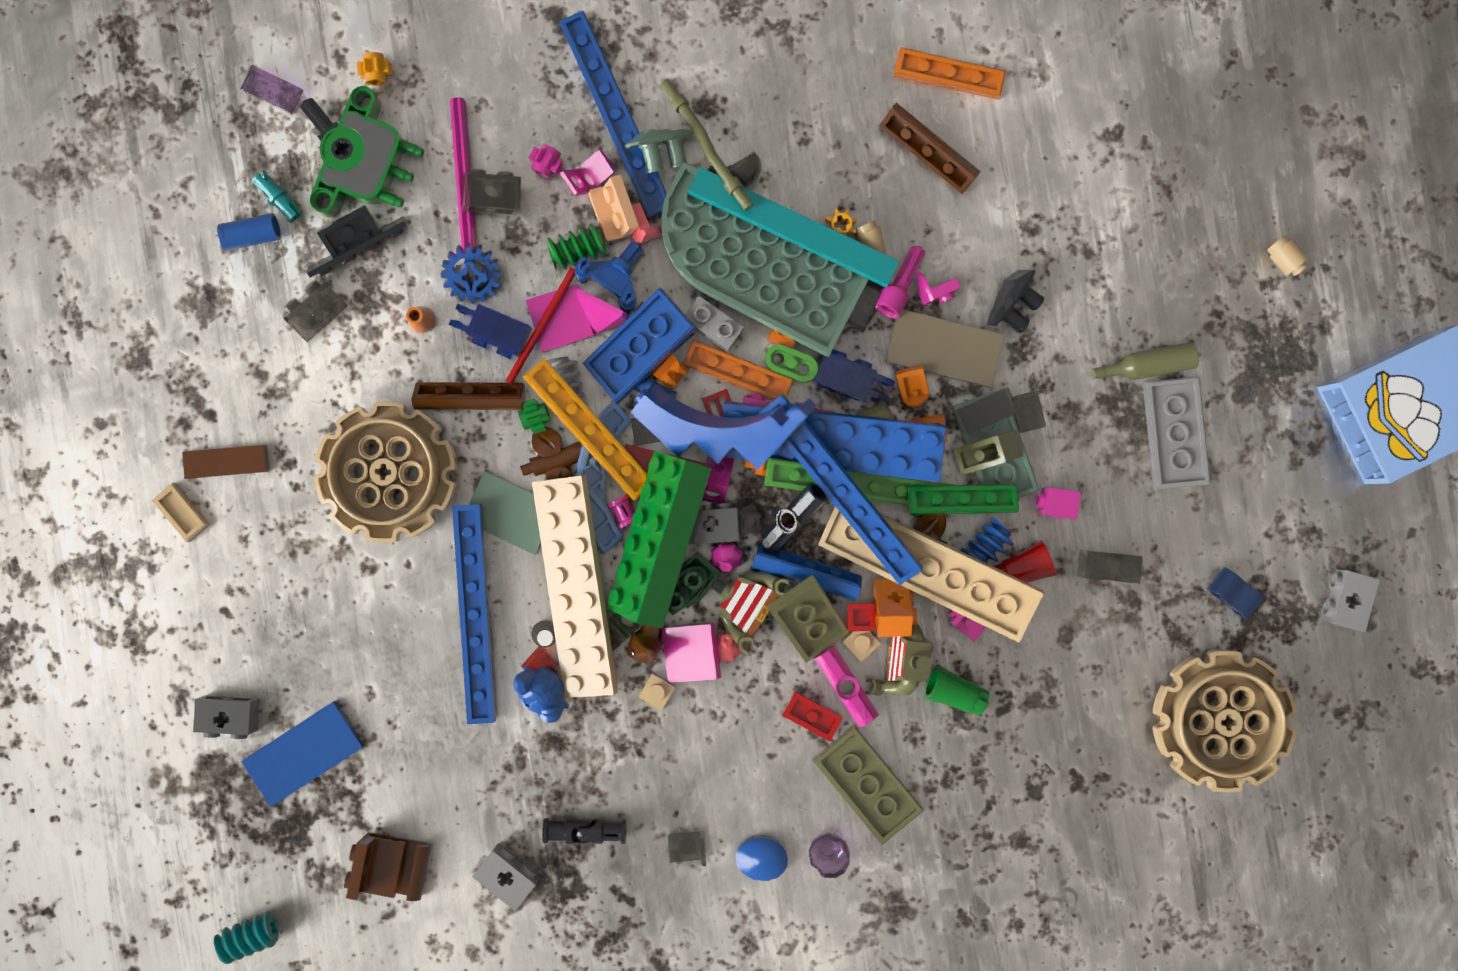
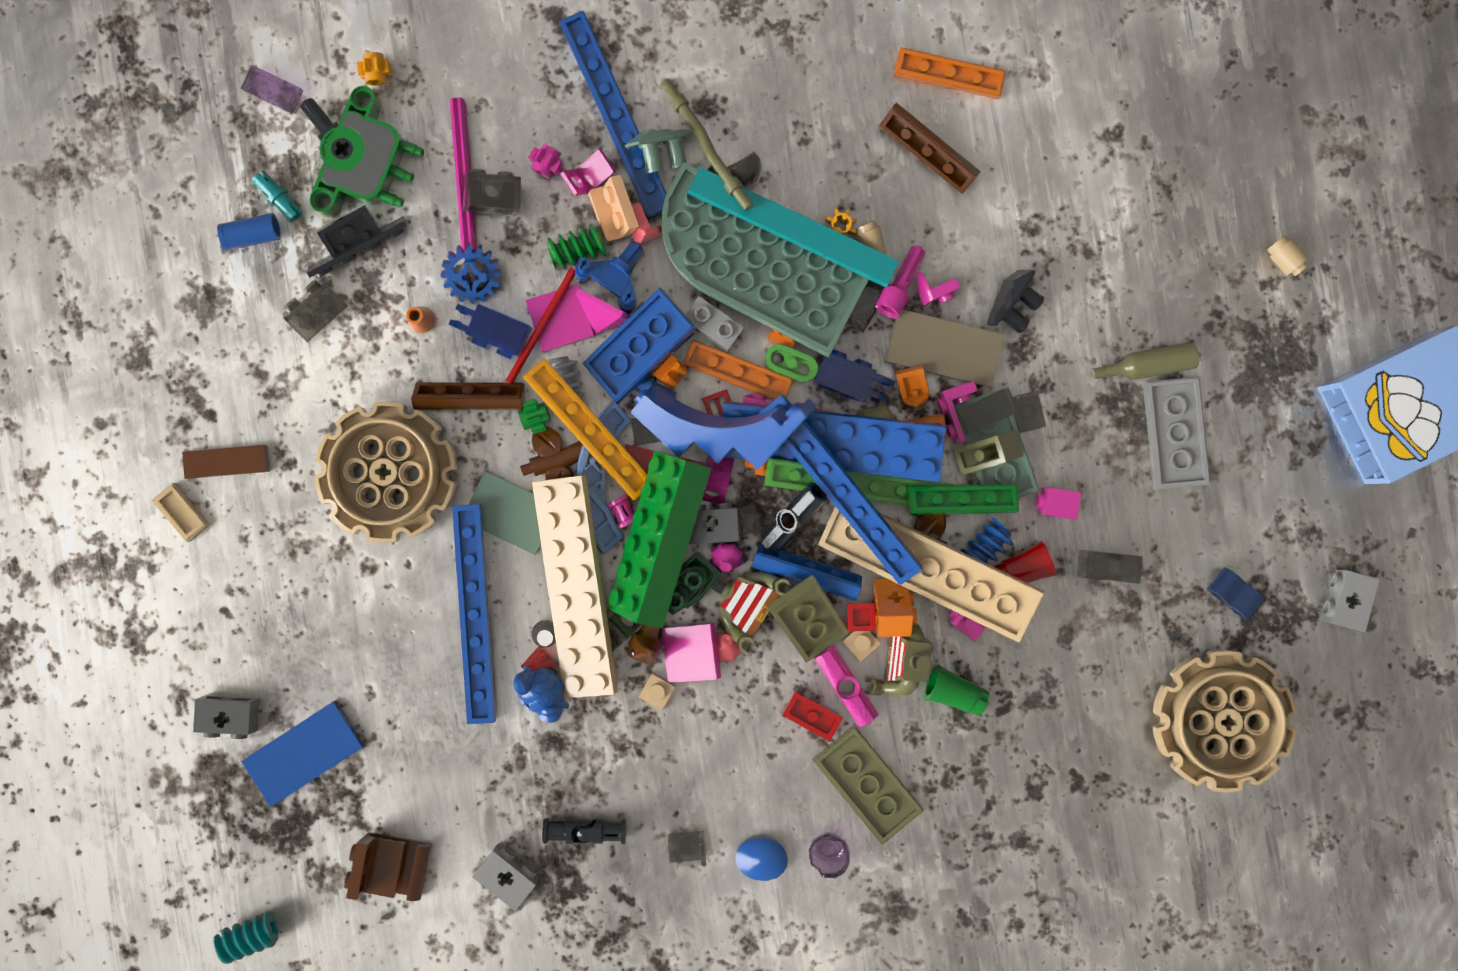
(959, 394): none -> dark pink bracket

